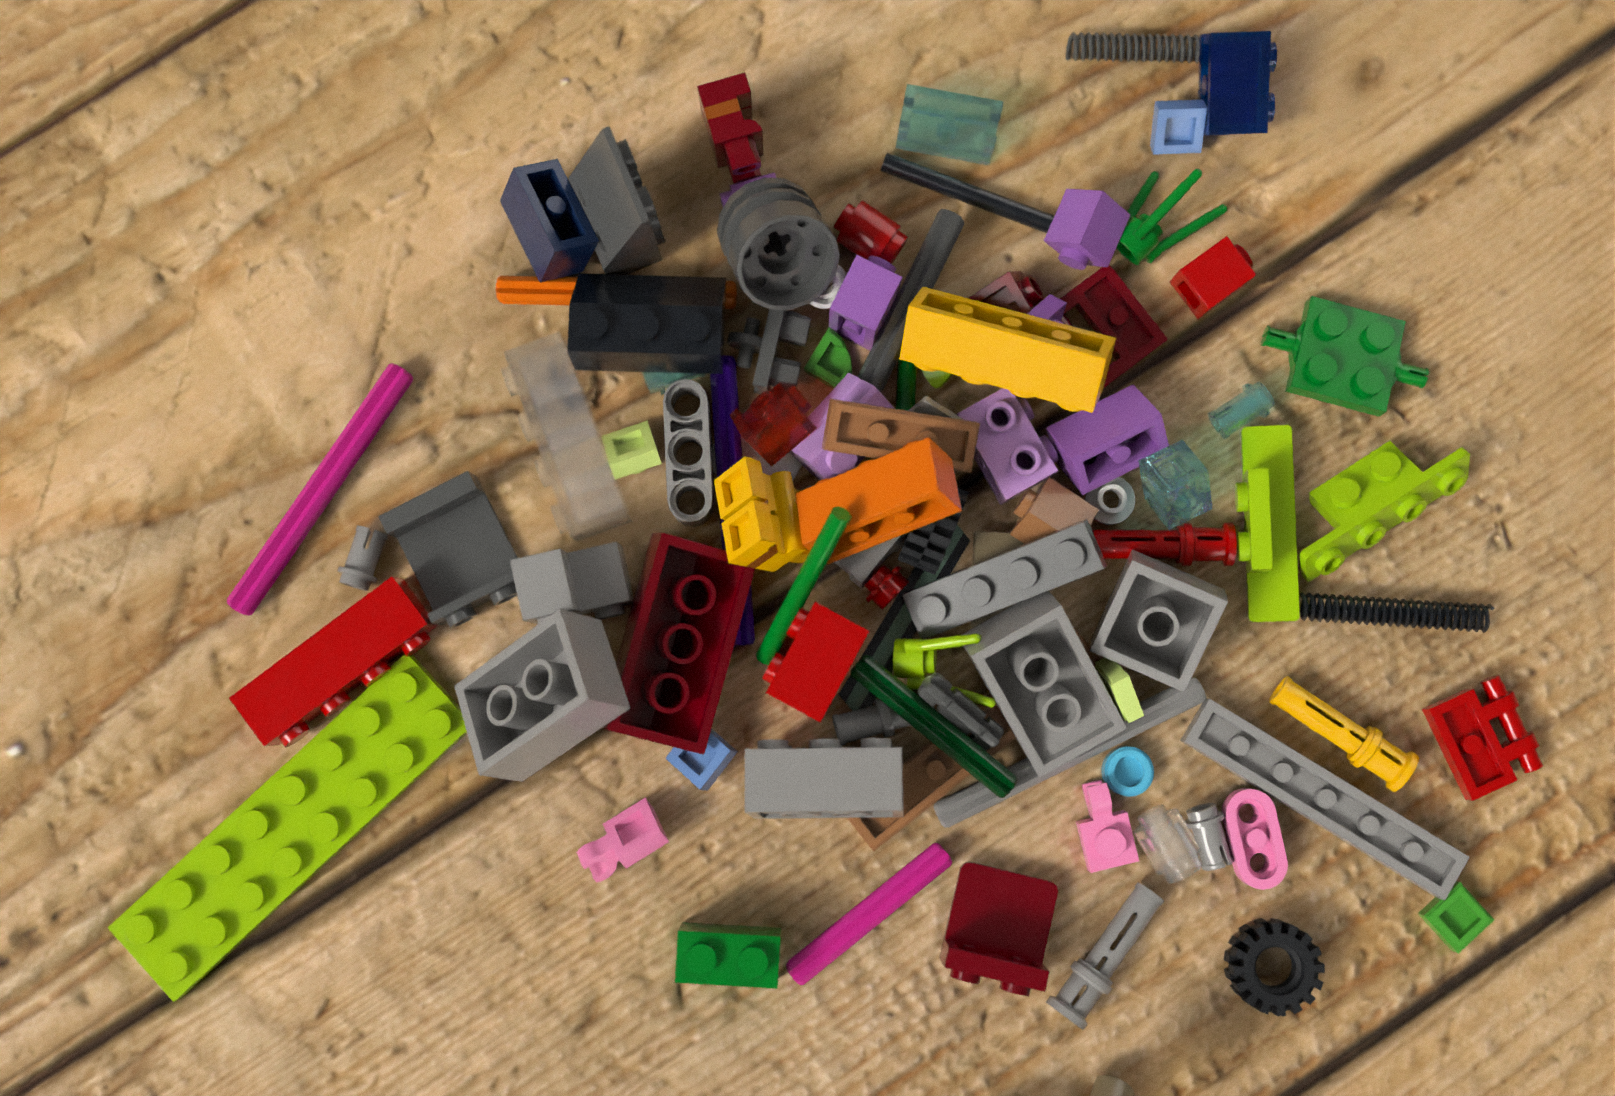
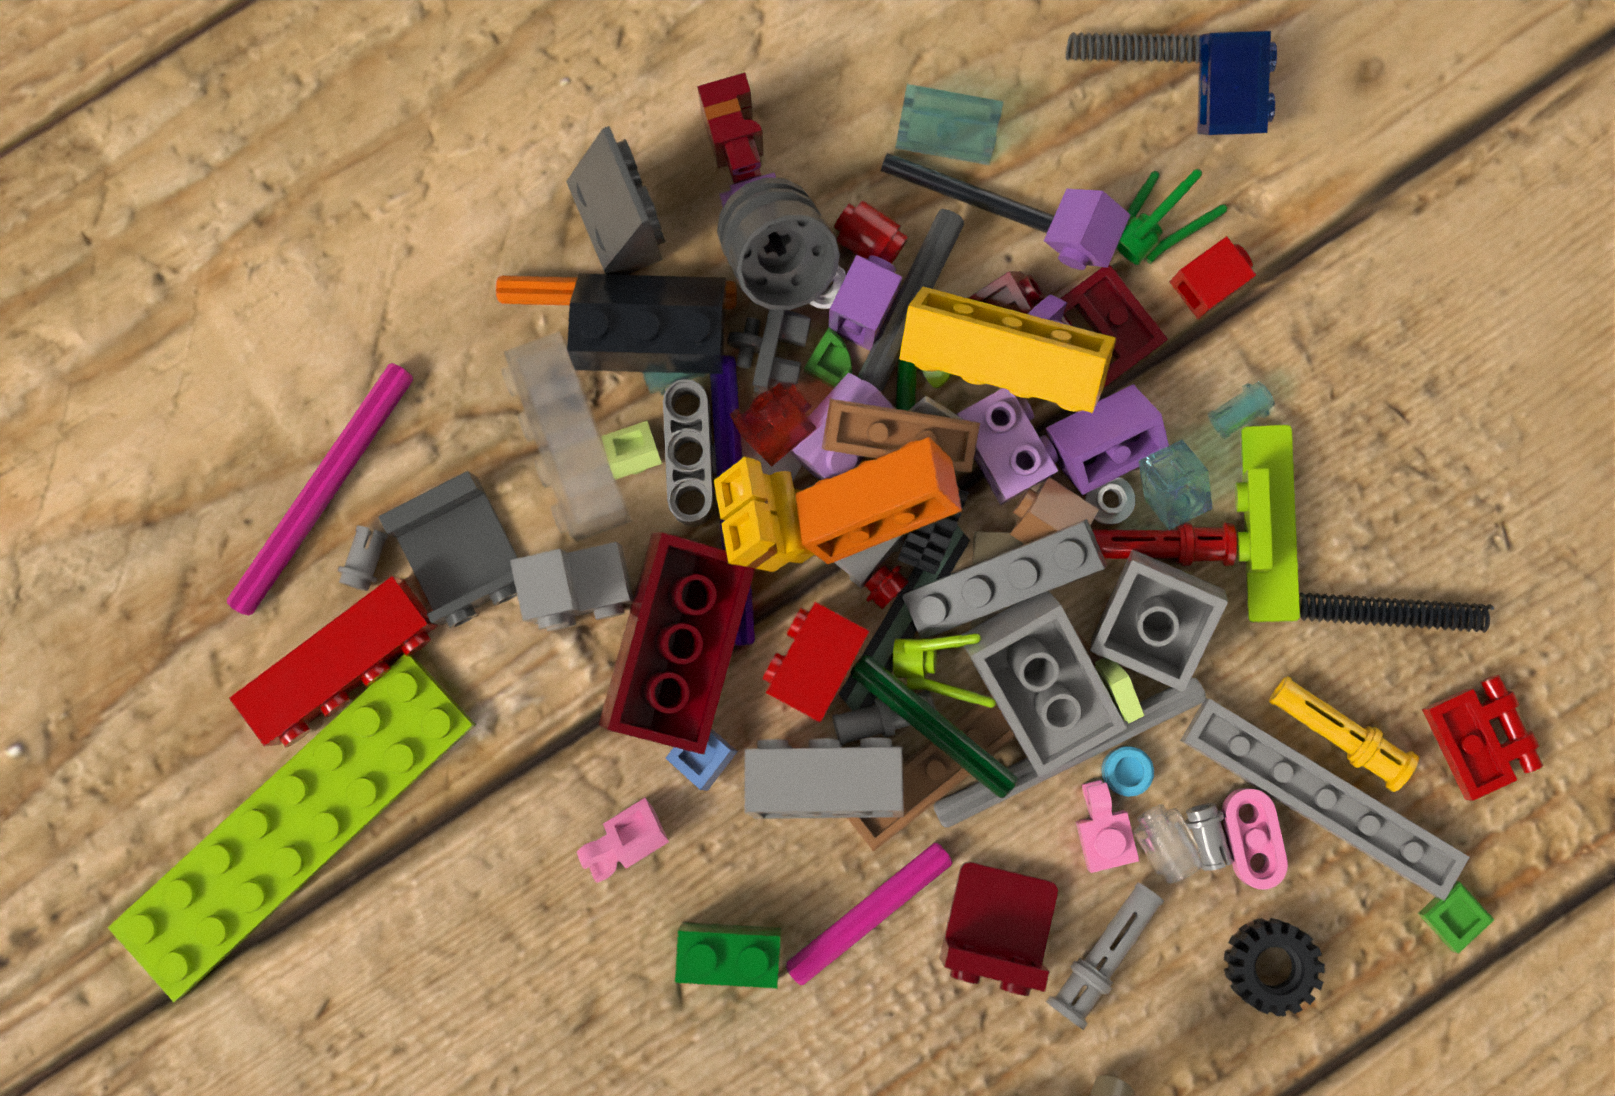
(541, 696): light grey brick -> none
(548, 220): dark blue brick -> none
(804, 583): green bar -> none
(960, 711): dark grey axle -> none
(1178, 126): medium blue plate -> none
(1345, 356): green plate -> none
(1373, 499): lime bracket -> none

